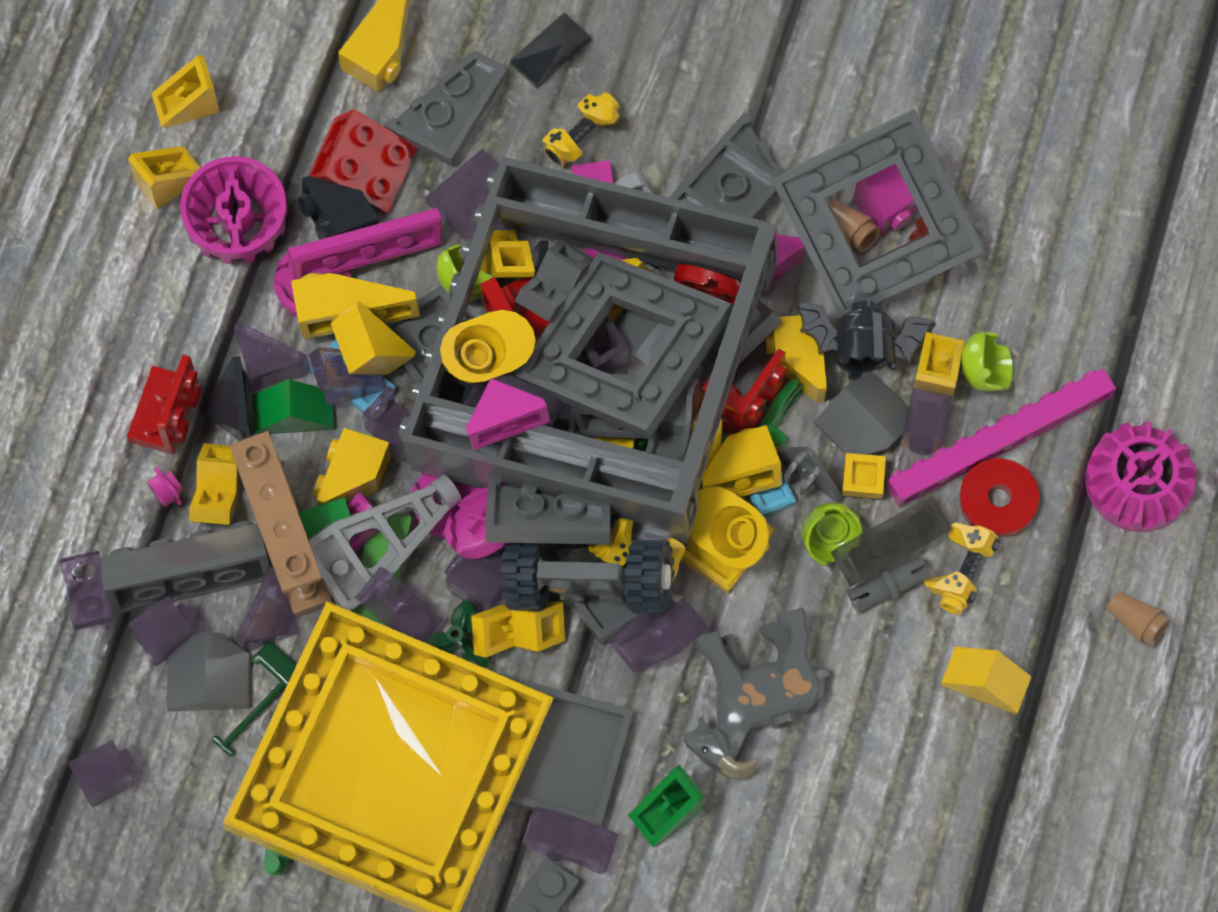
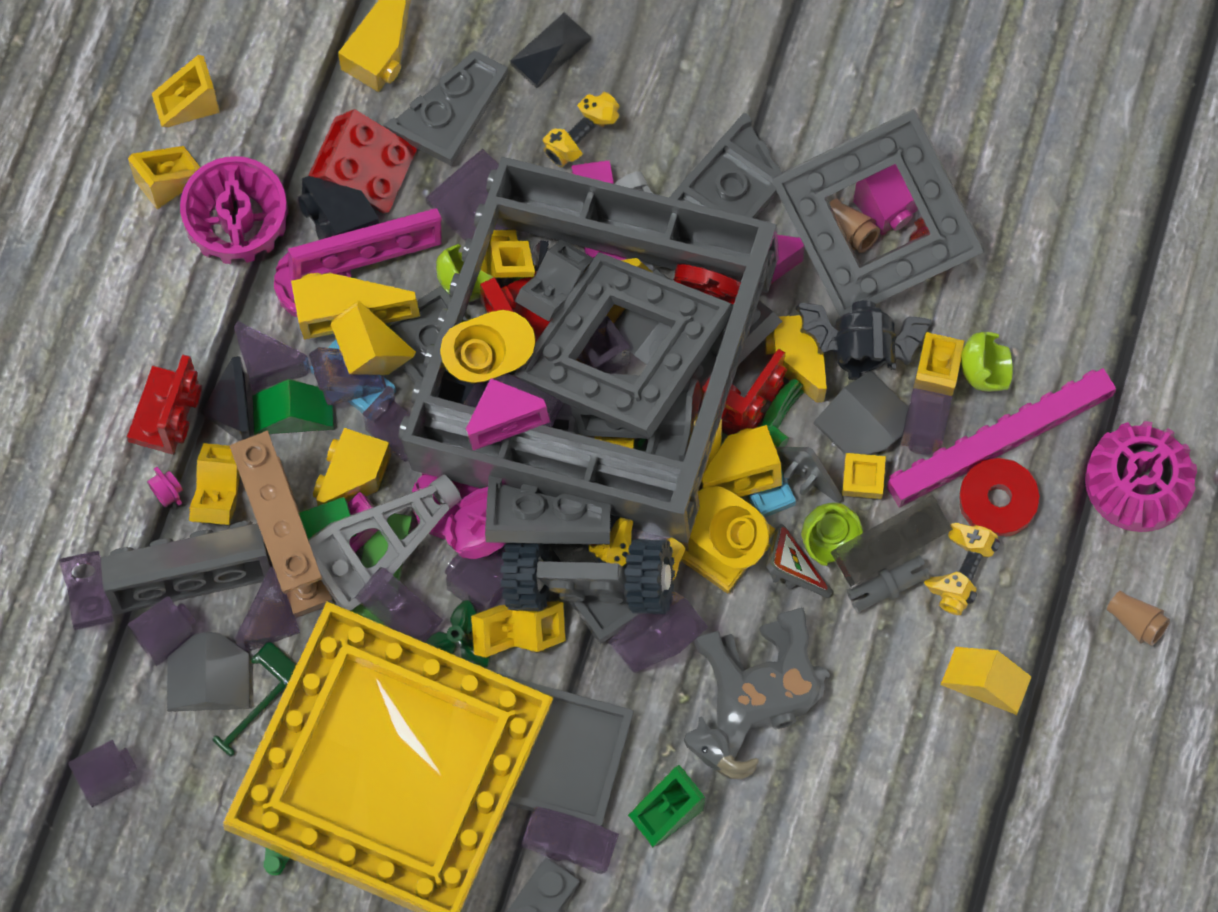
(791, 563): none -> piece

